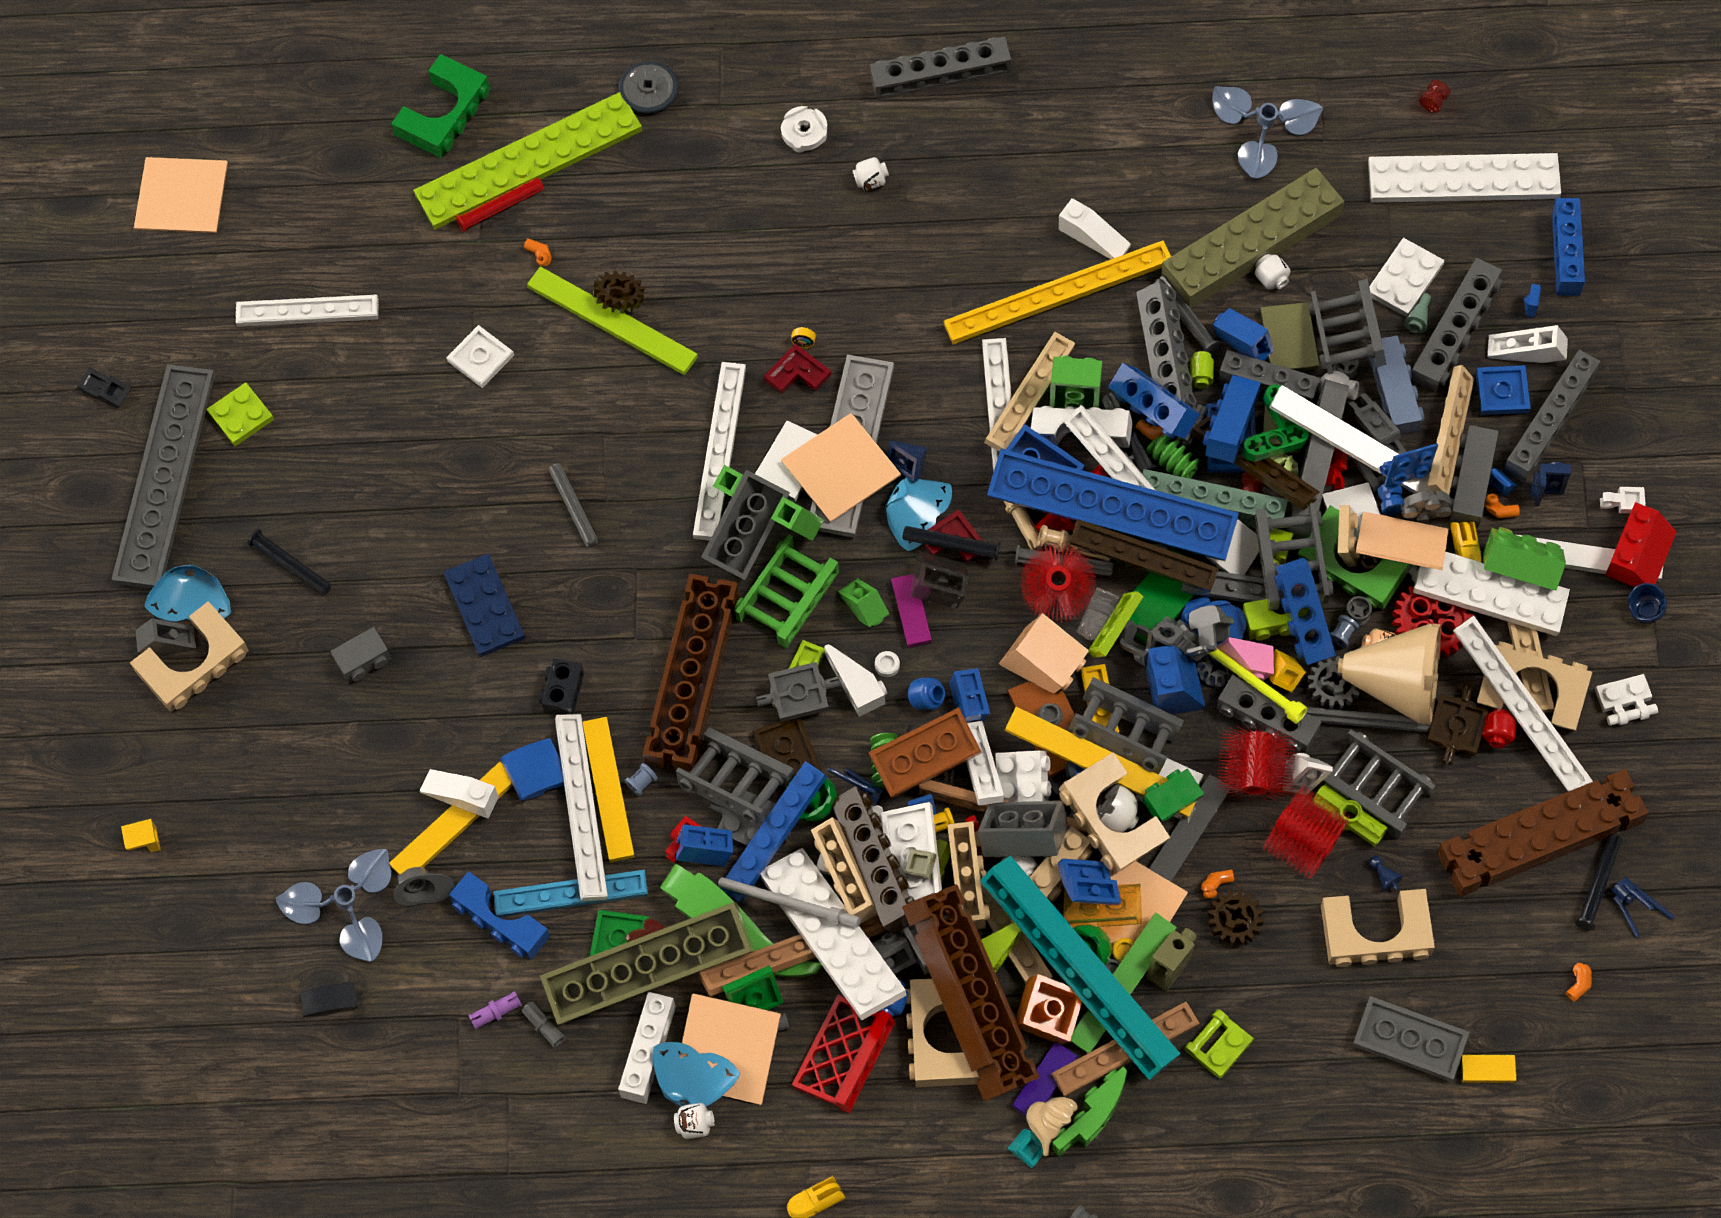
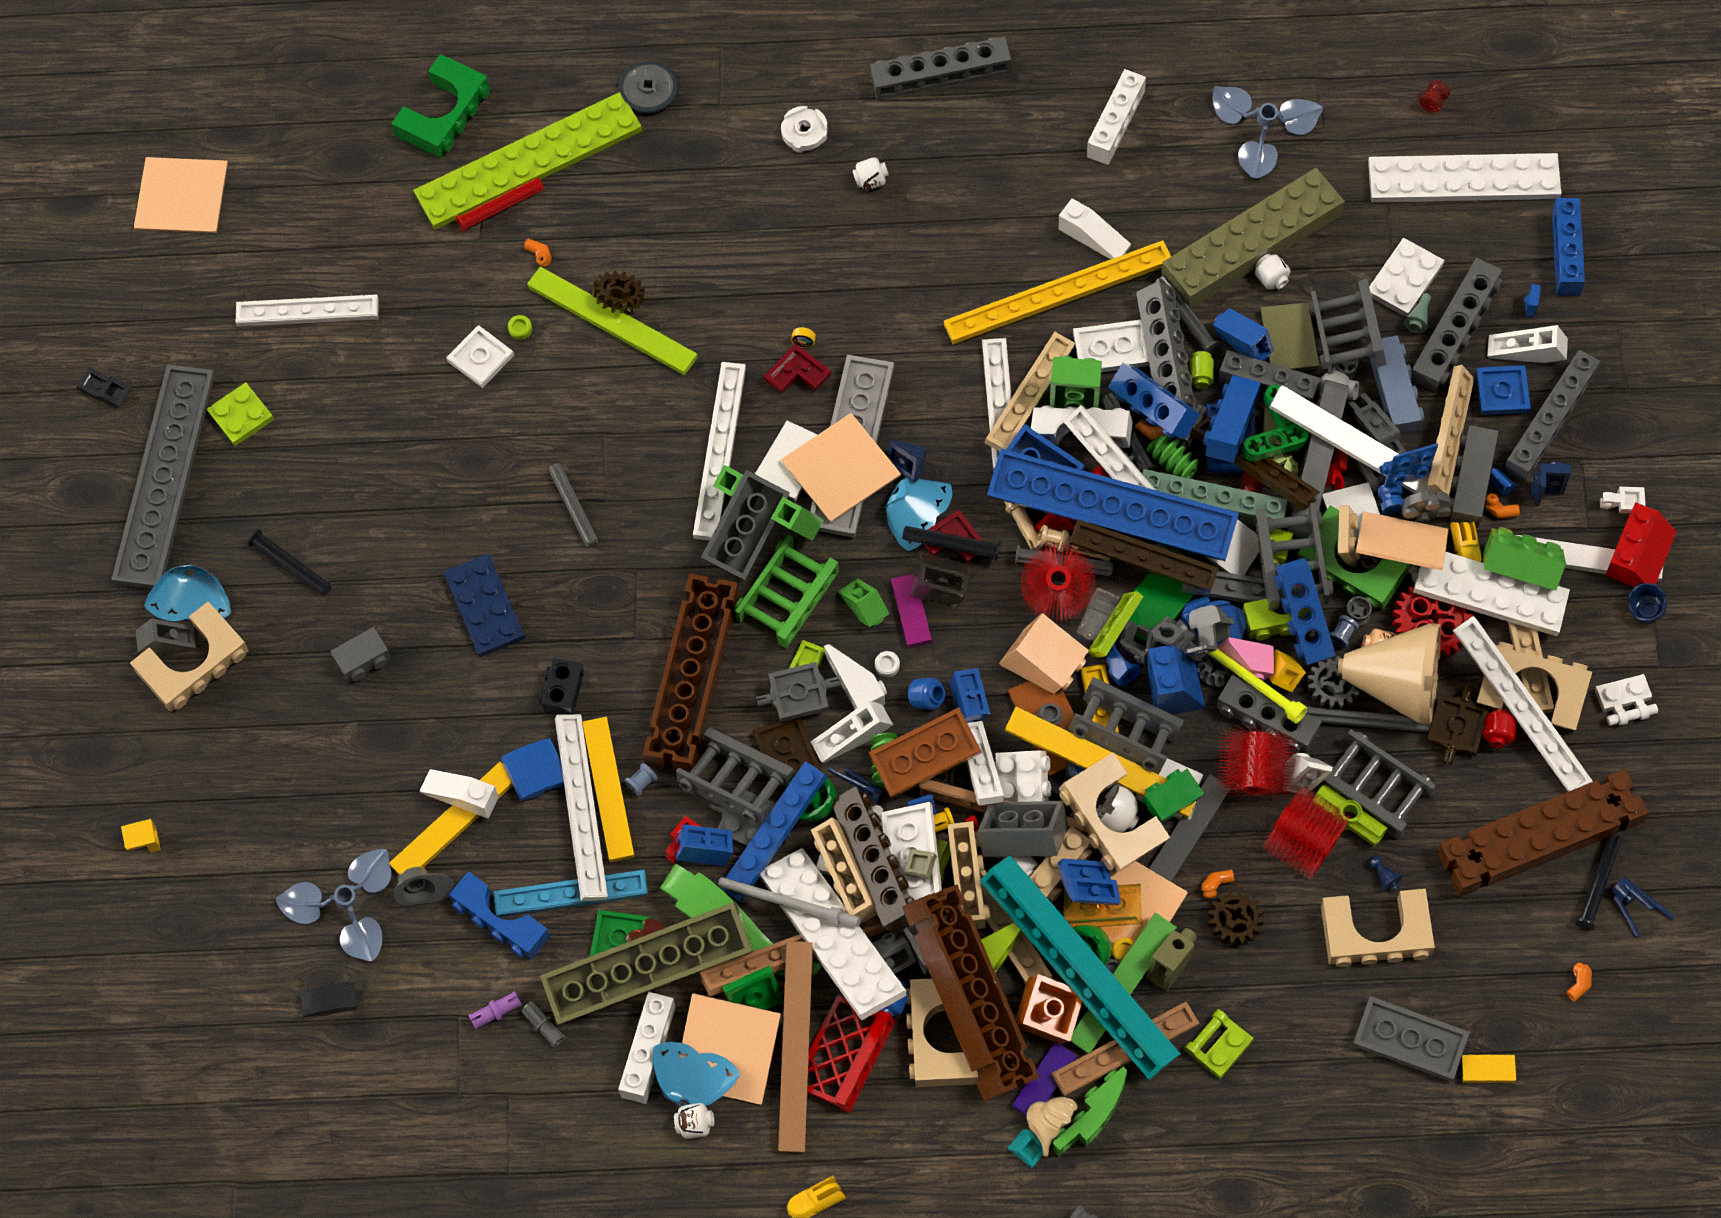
(519, 327): none -> lime tile
(795, 1047): none -> medium nougat tile
(852, 731): none -> white slope
(1113, 344): none -> white plate
(1116, 117): none -> white brick
(1122, 665): none -> blue rock

